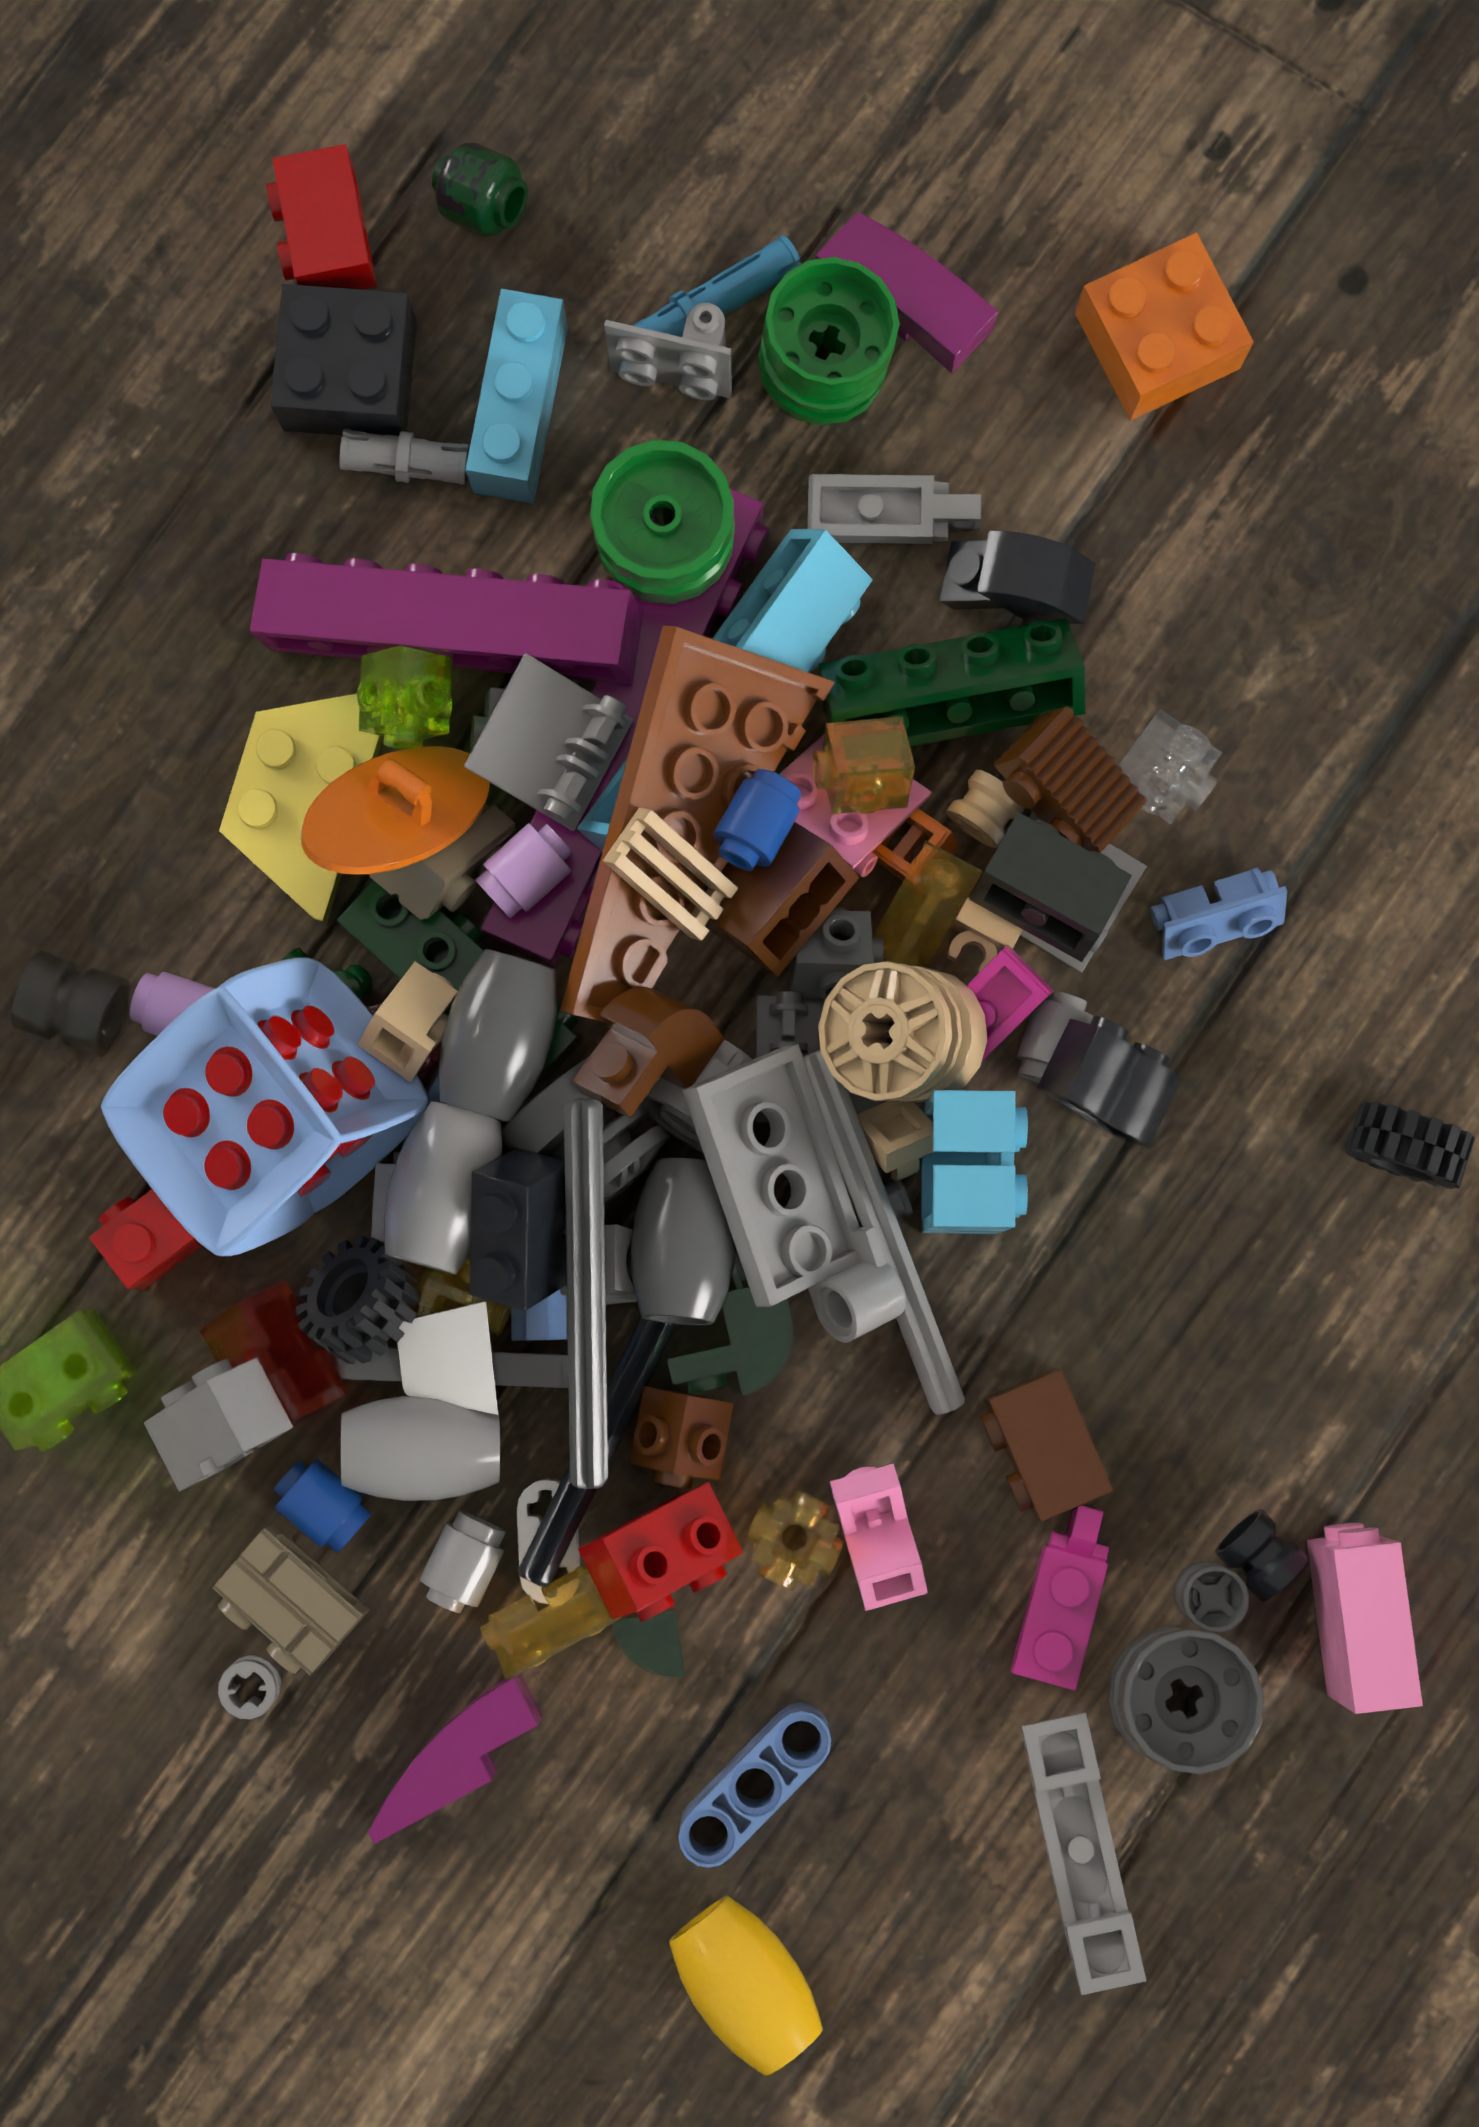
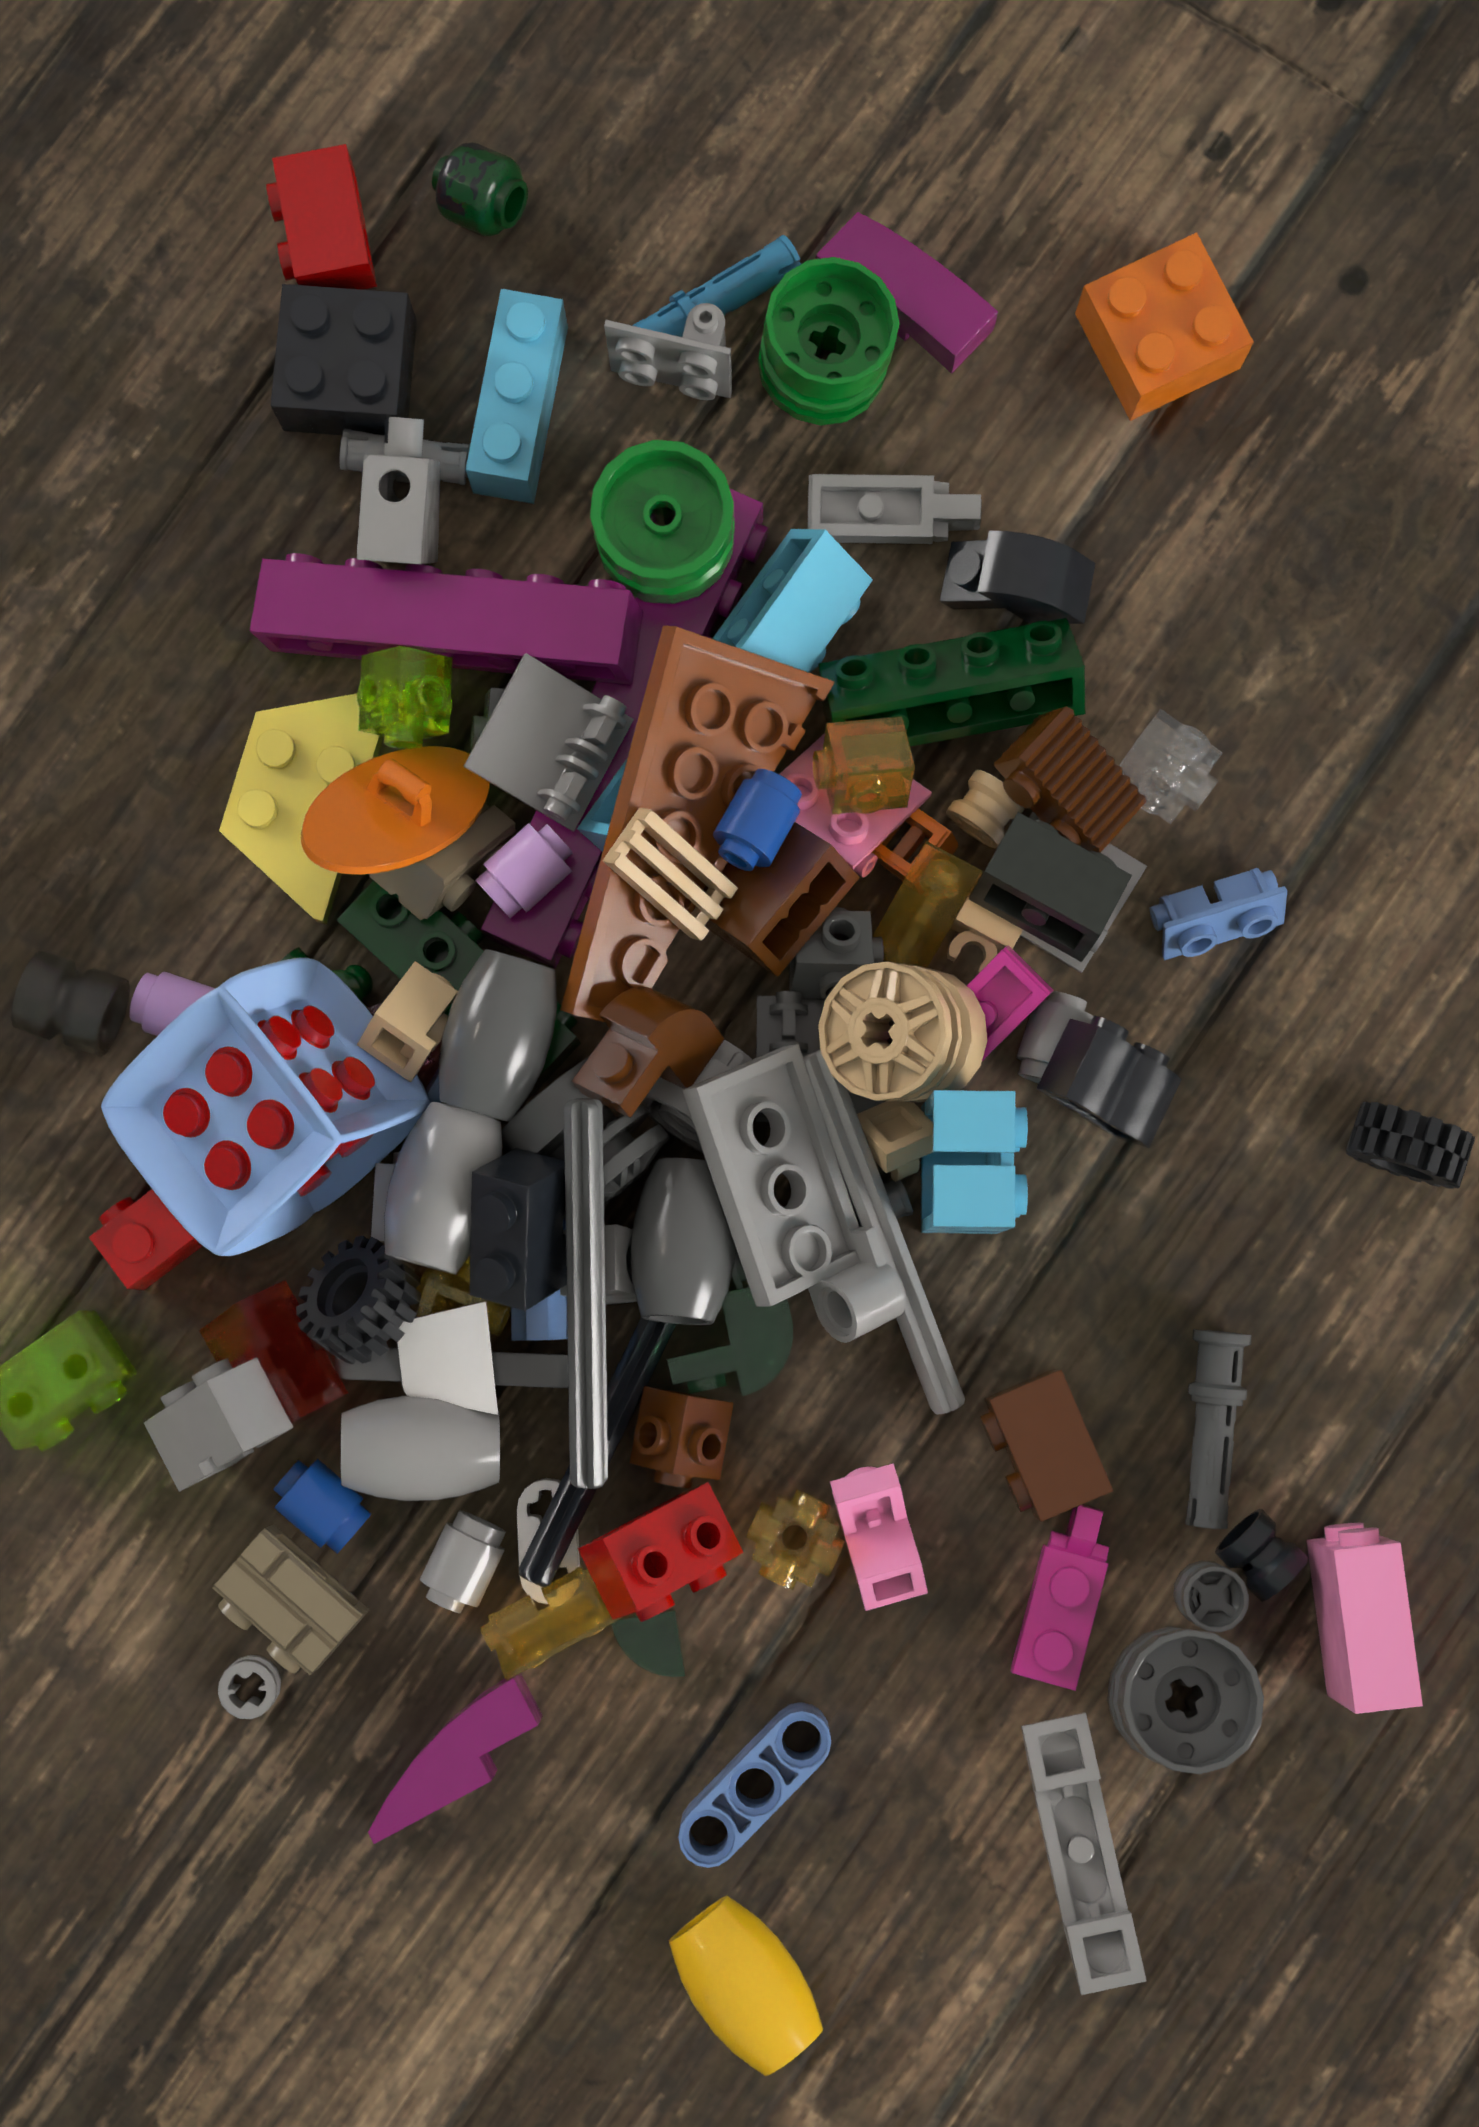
(395, 527): none -> light grey torso
(1216, 1395): none -> dark grey pin

